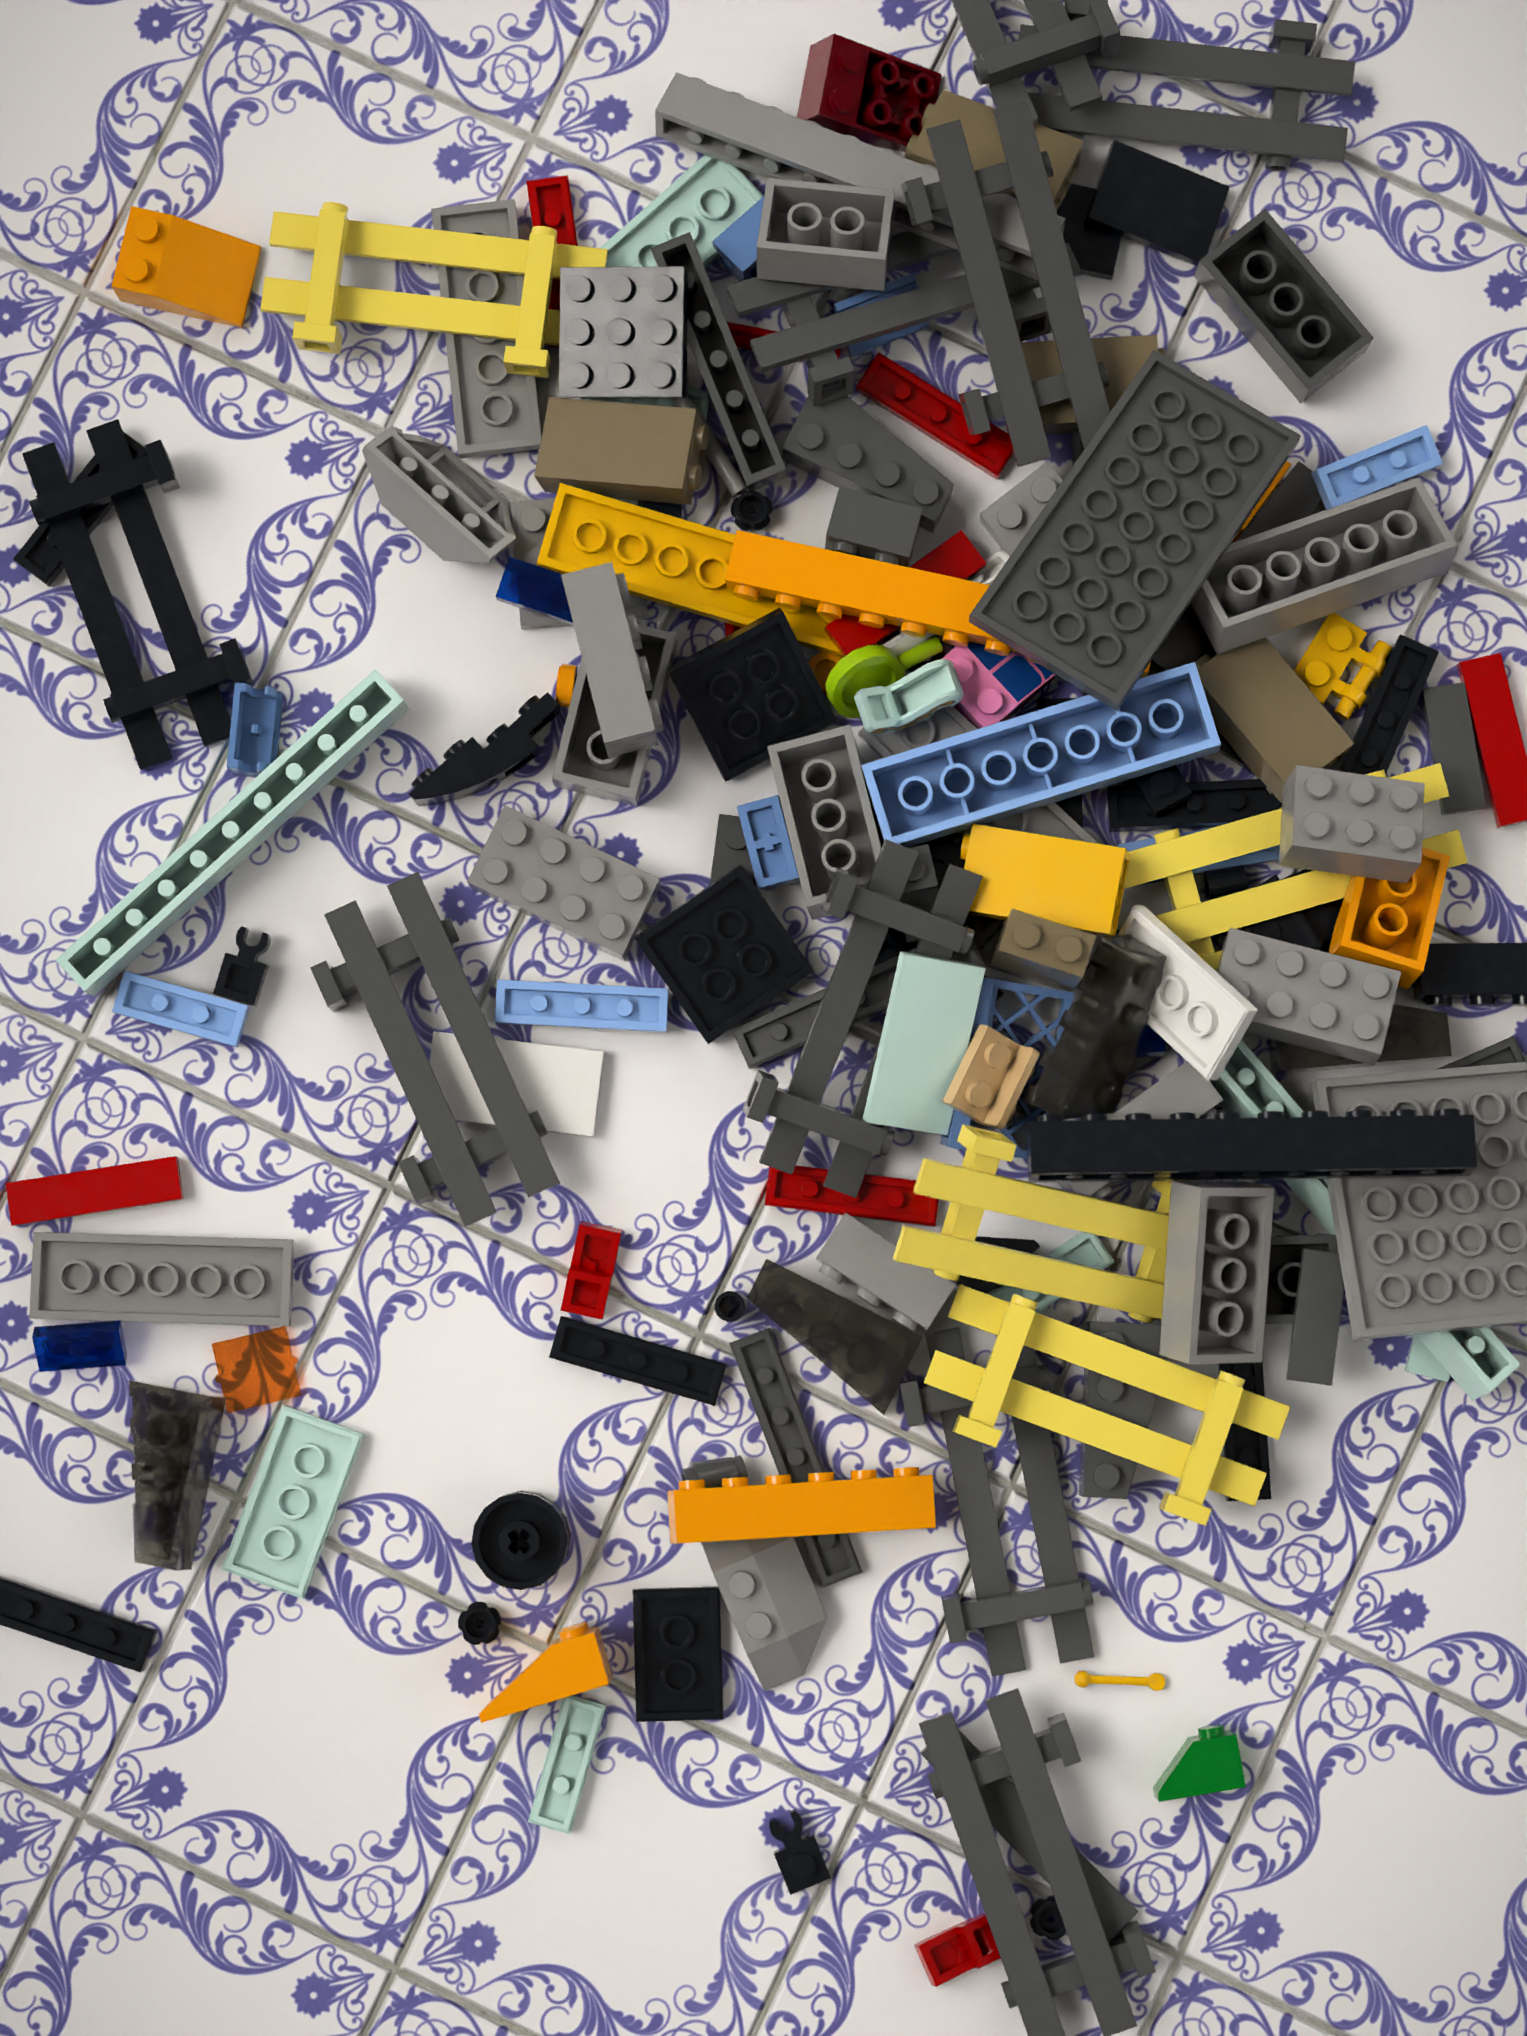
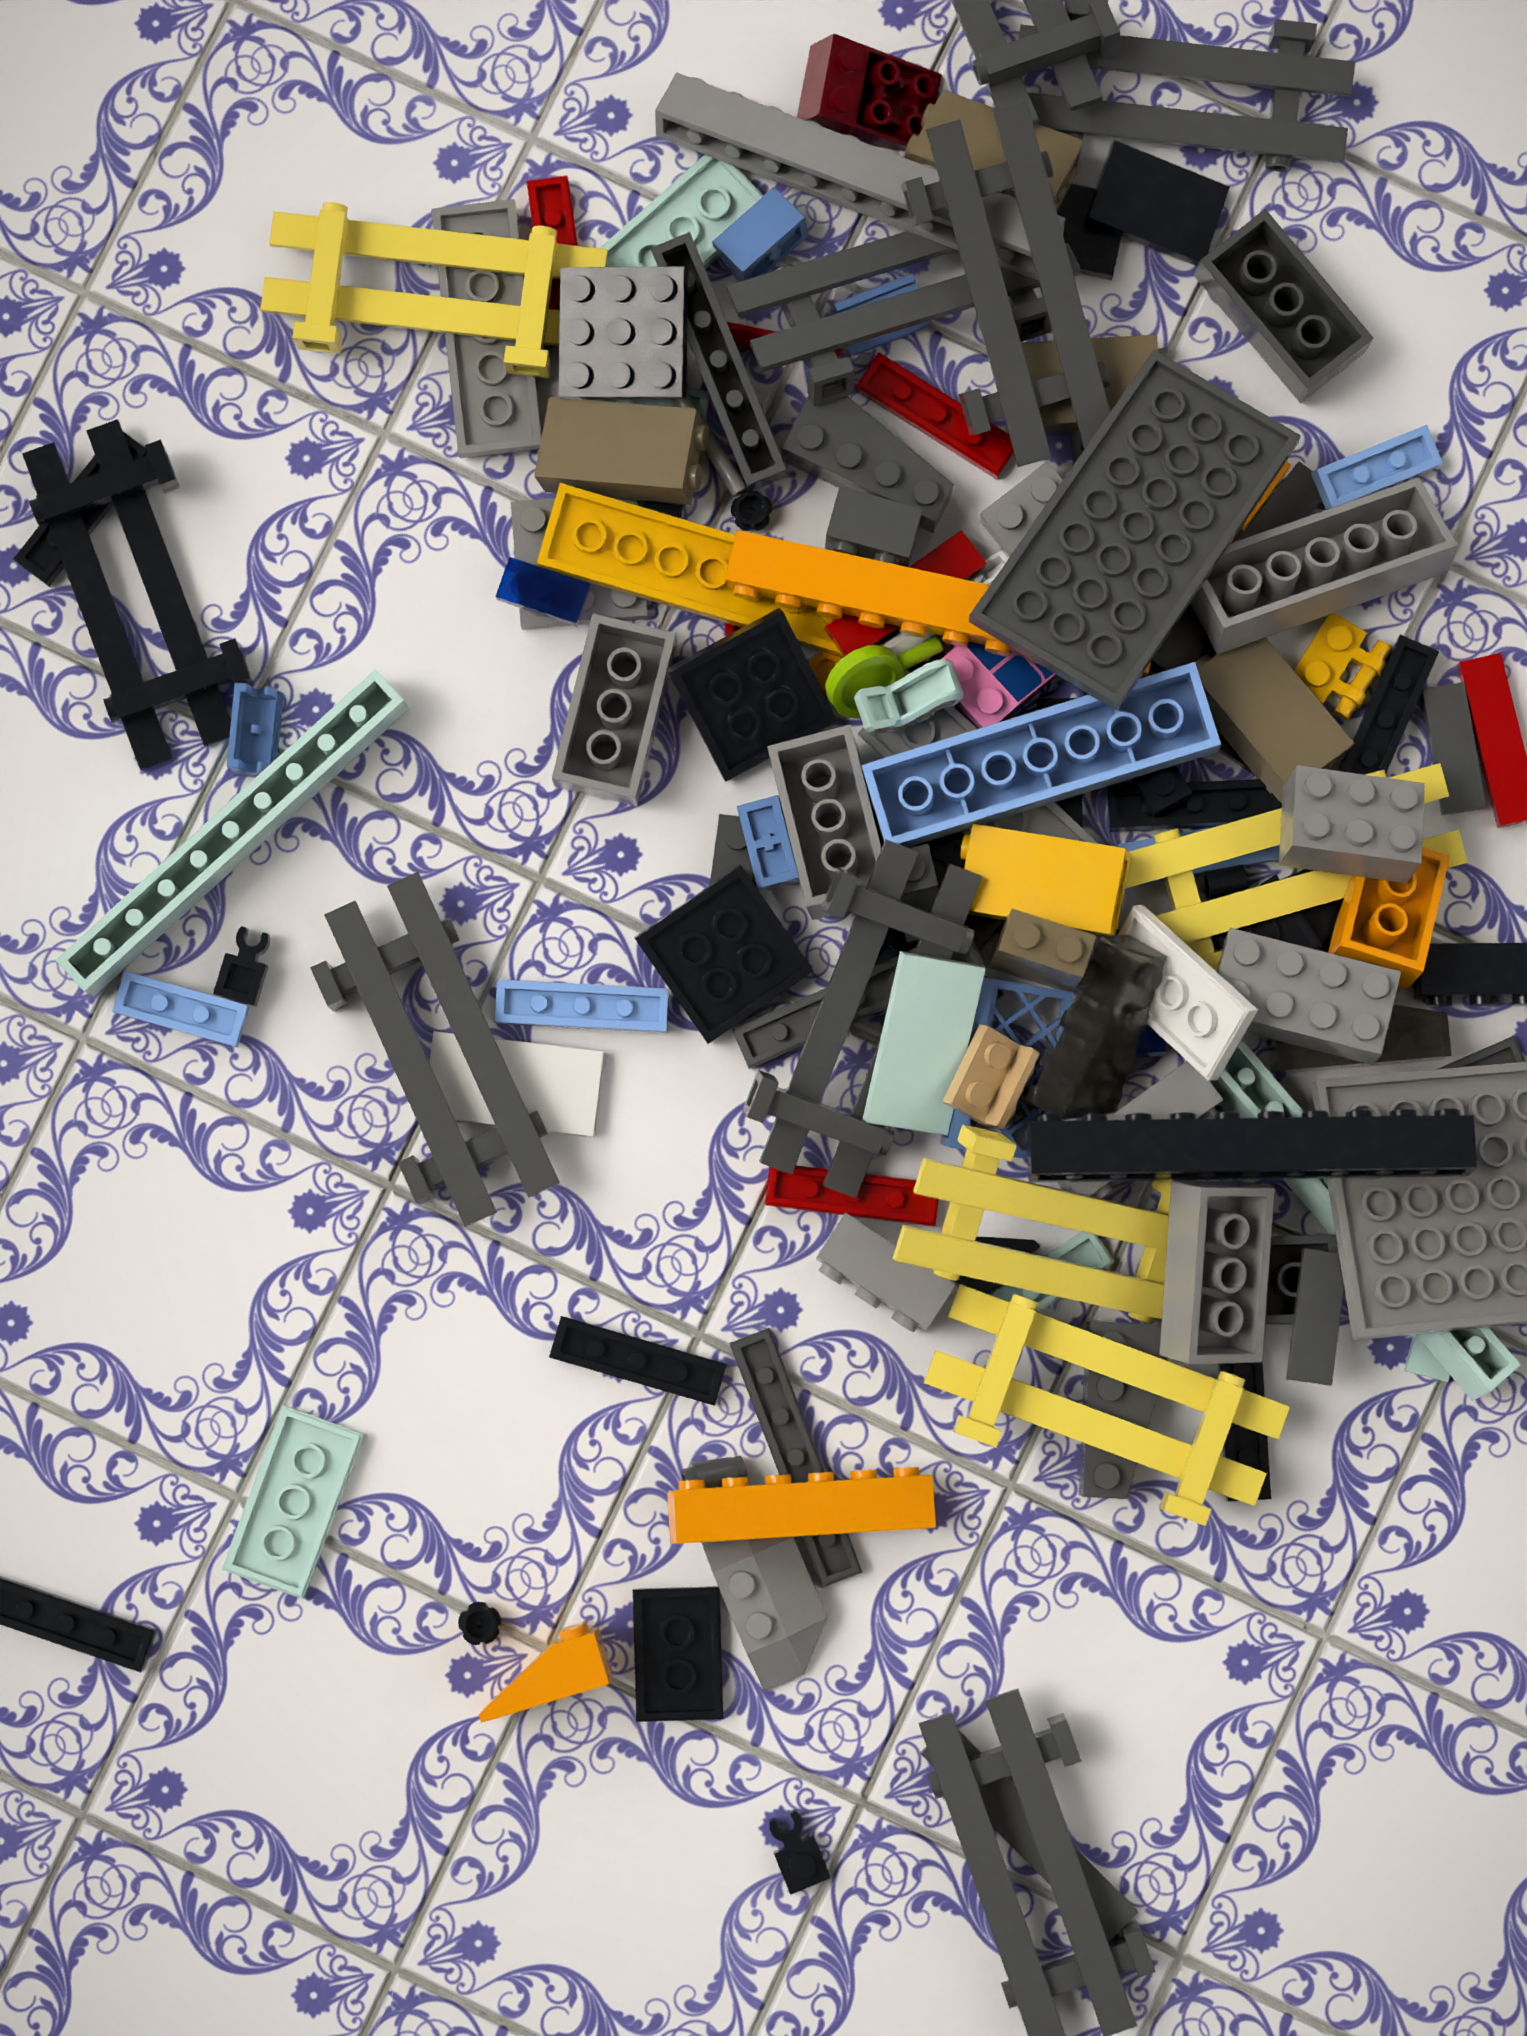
(79, 1346): clear blue plate -> none
(94, 1191): red tile -> none
(162, 1279): light grey plate -> none
(172, 1468): clear smoke wedge -> none
(185, 268): light orange slope -> none
(256, 1369): clear orange piece -> none
(438, 497): light grey wedge -> none
(474, 769): black slope -> none
(495, 1540): black wheel -> none
(564, 883): light grey brick -> none
(565, 684): light orange tile -> none
(567, 1763): light aqua tile -> none
(591, 1270): red slope -> none
(609, 657): light grey brick -> none
(721, 1297): black hinge -> none
(825, 234): light grey brick -> none
(844, 1336): clear smoke wedge -> none
(957, 1950): red slope -> none
(996, 1606): dark grey fence -> none
(1039, 1922): black plate -> none
(1154, 1681): yellow hinge -> none
(1203, 1766): green slope -> none

